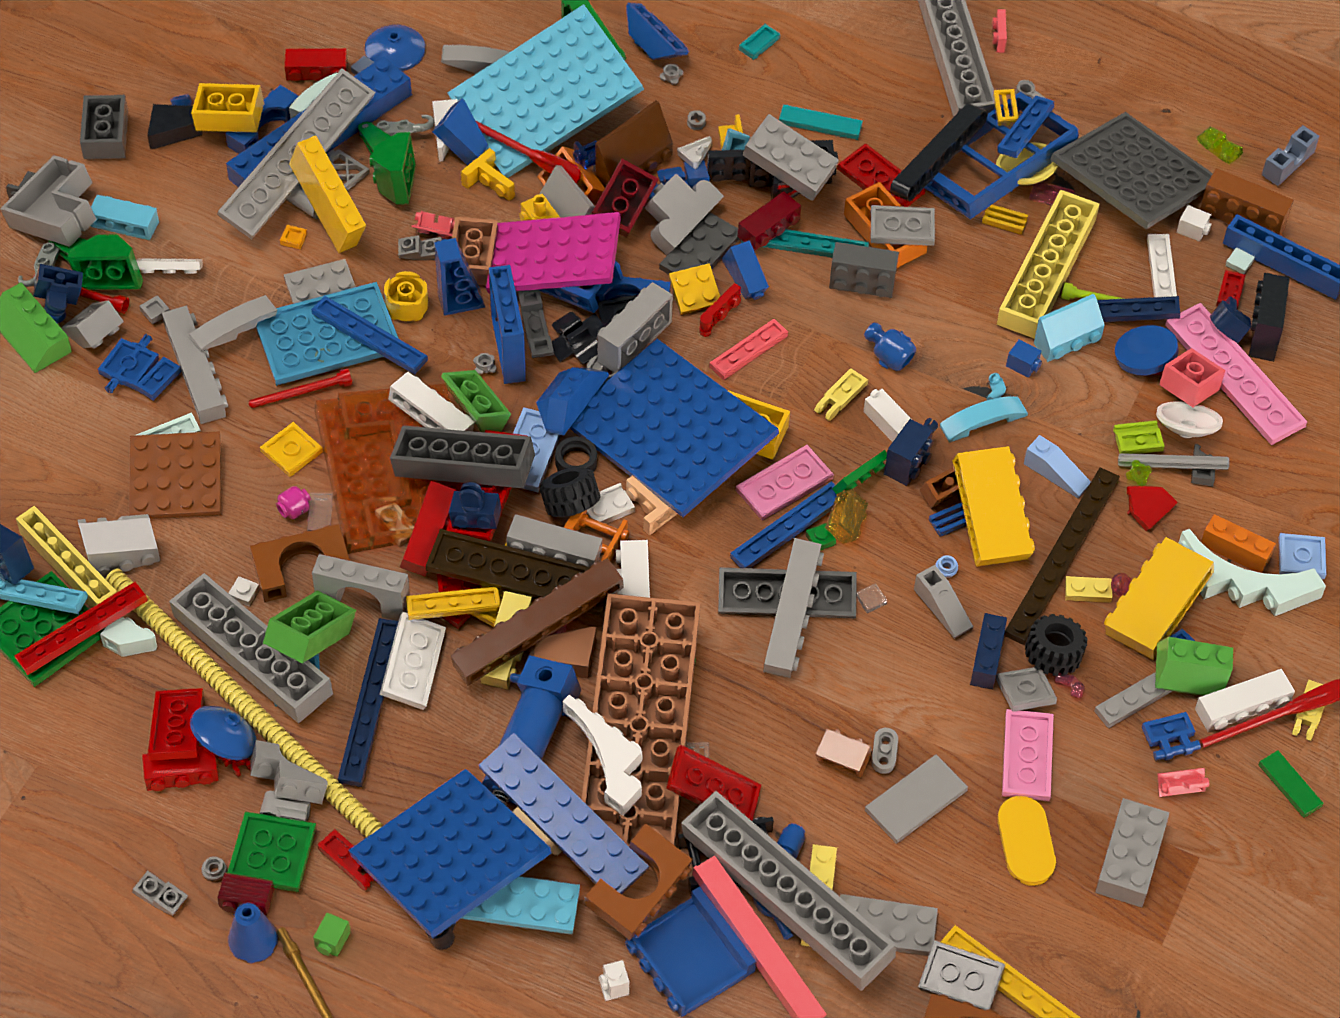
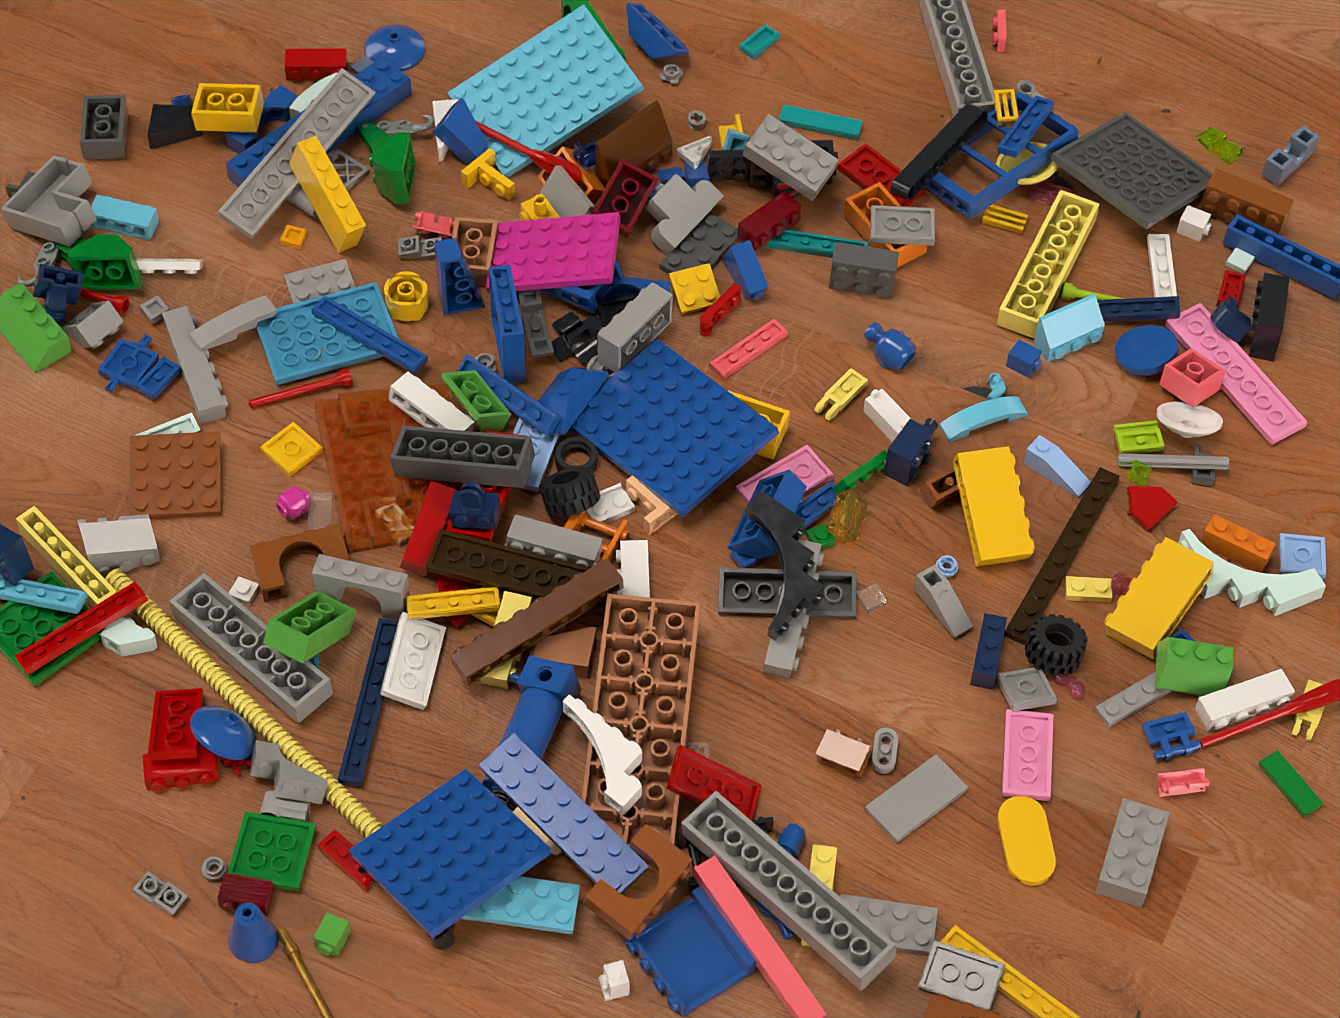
(470, 57): light grey slope -> none
(513, 397): none -> blue tile
(748, 536): none -> blue slope
(784, 531): none -> black arch
(948, 516): blue tile -> none

